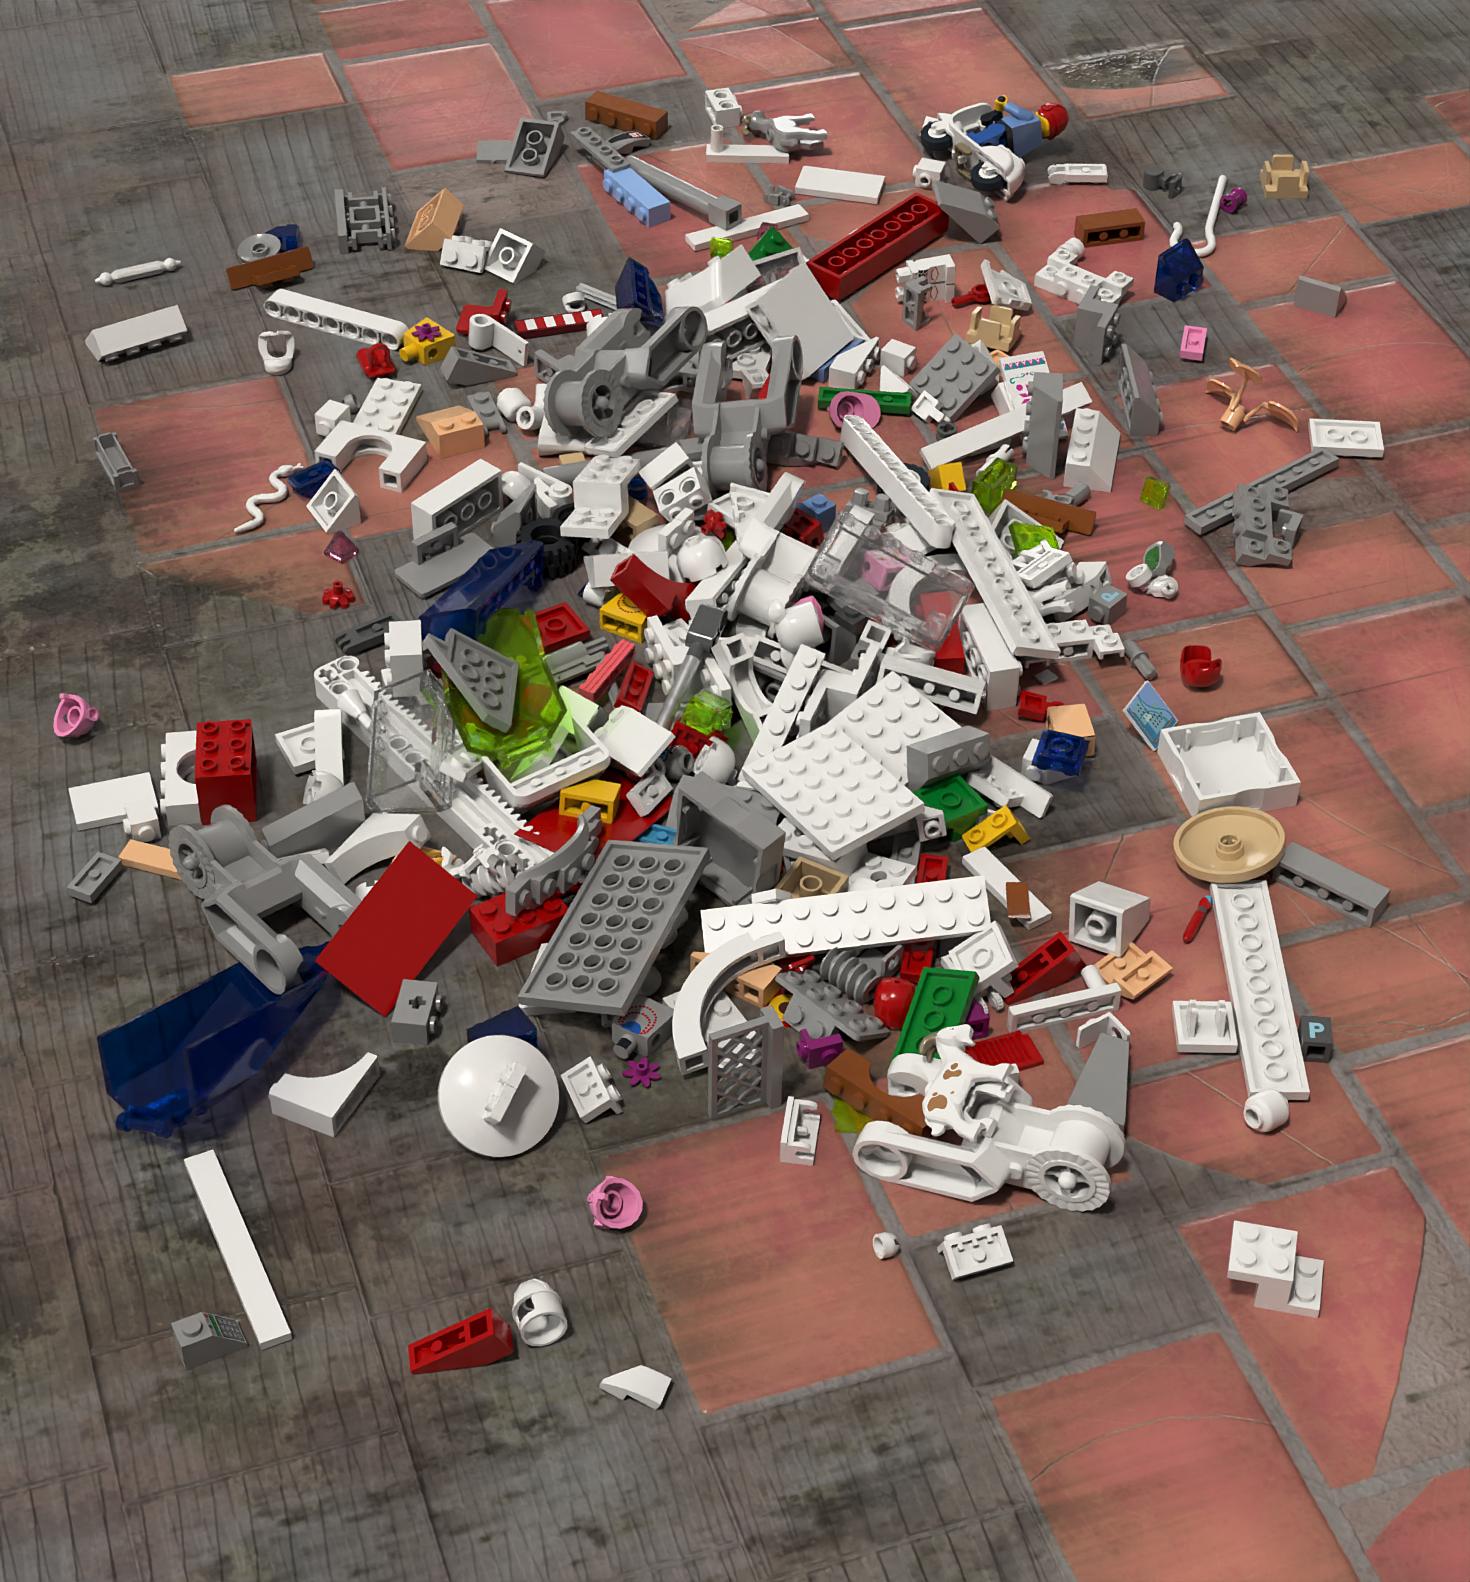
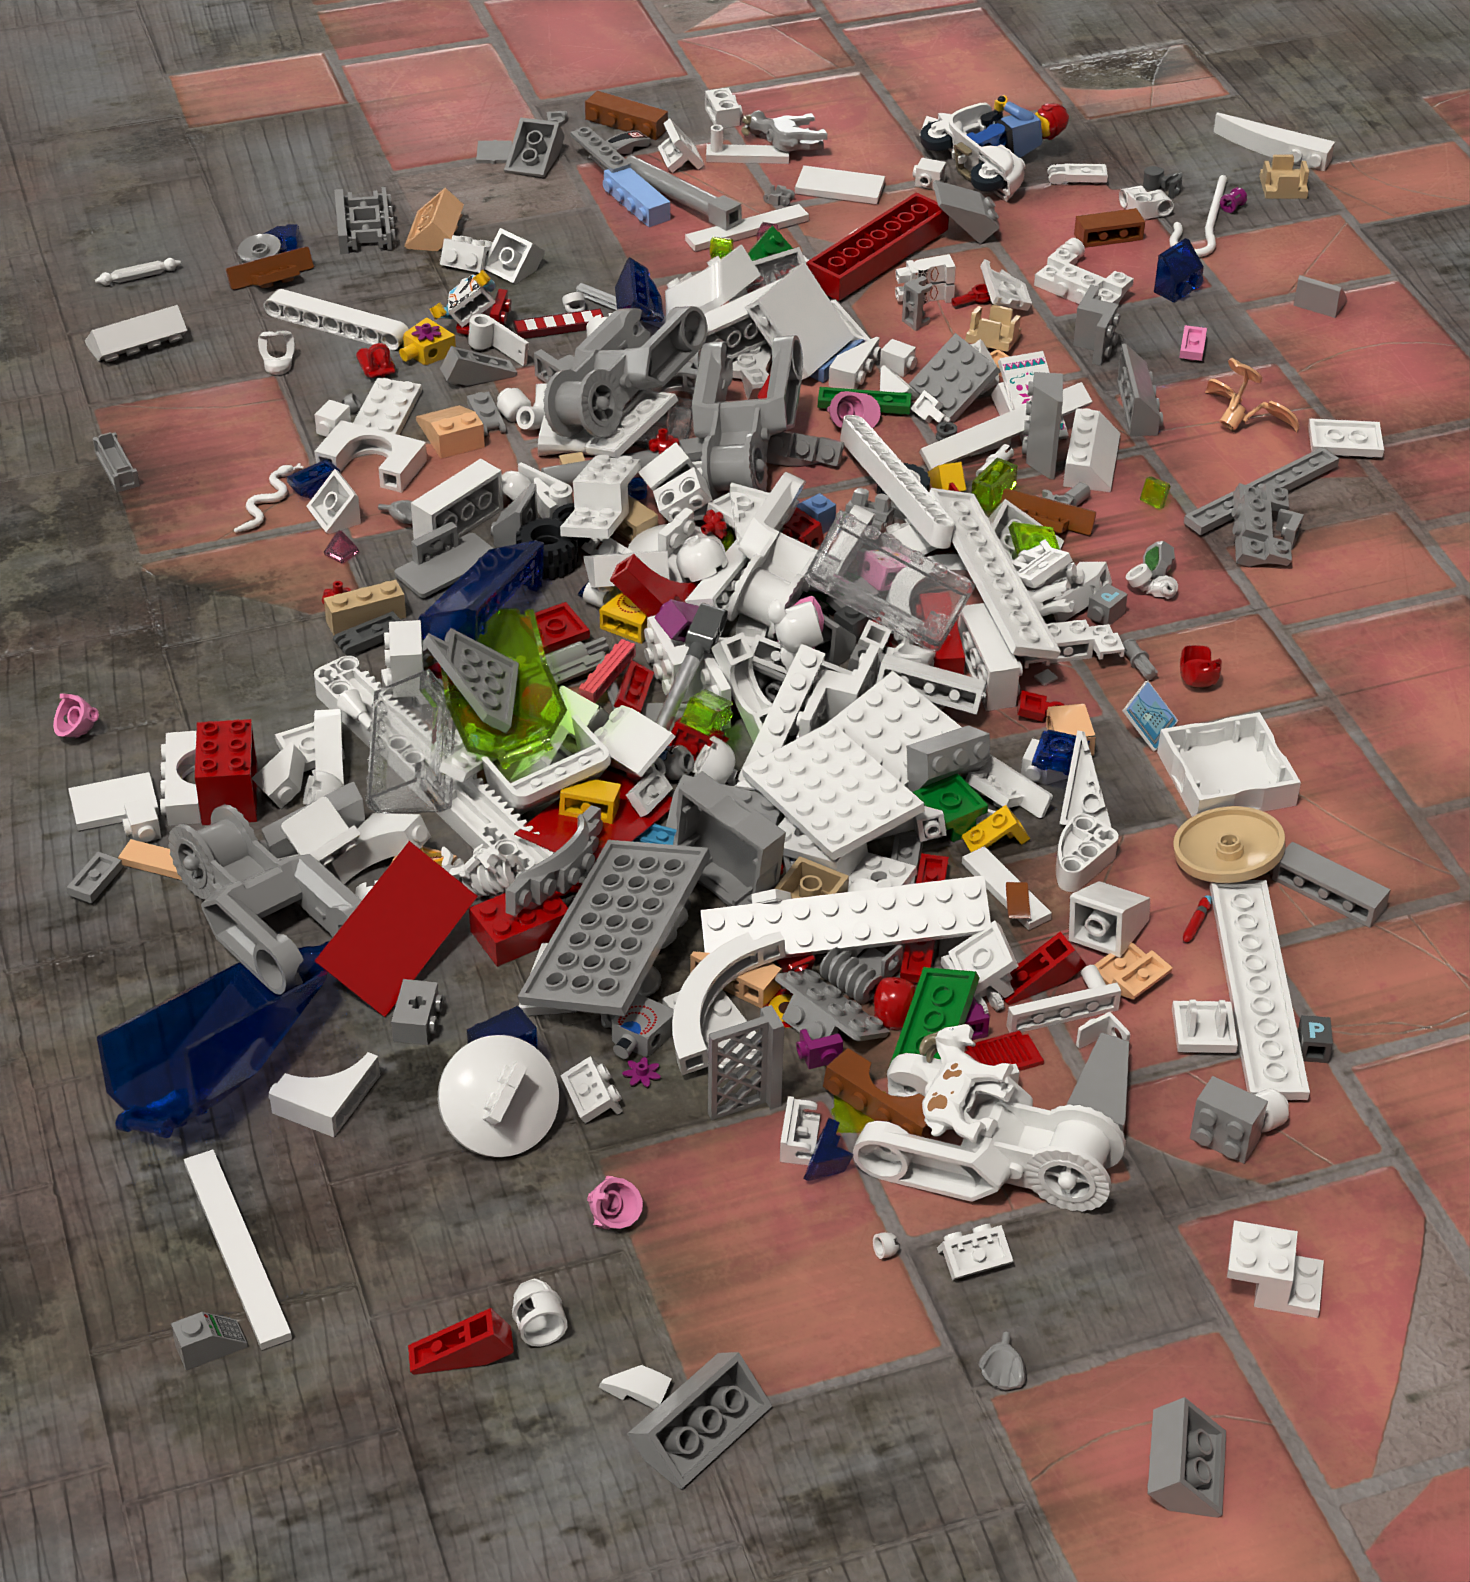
(282, 775): none -> white slope
(320, 832): none -> white bracket
(363, 605): none -> tan brick
(399, 510): none -> light grey piece
(467, 299): none -> torso
(662, 441): none -> red plant
(676, 618): none -> magenta brick
(678, 148): none -> white bracket
(700, 1419): none -> light grey slope
(827, 1157): none -> clear blue slope
(1003, 1365): none -> light grey piece
(1083, 788): none -> white wing
(1084, 851): none -> white beam
(1149, 204): none -> white piece
(1187, 1460): none -> light grey slope
(1228, 1119): none -> light grey brick
(1275, 141): none -> white slope

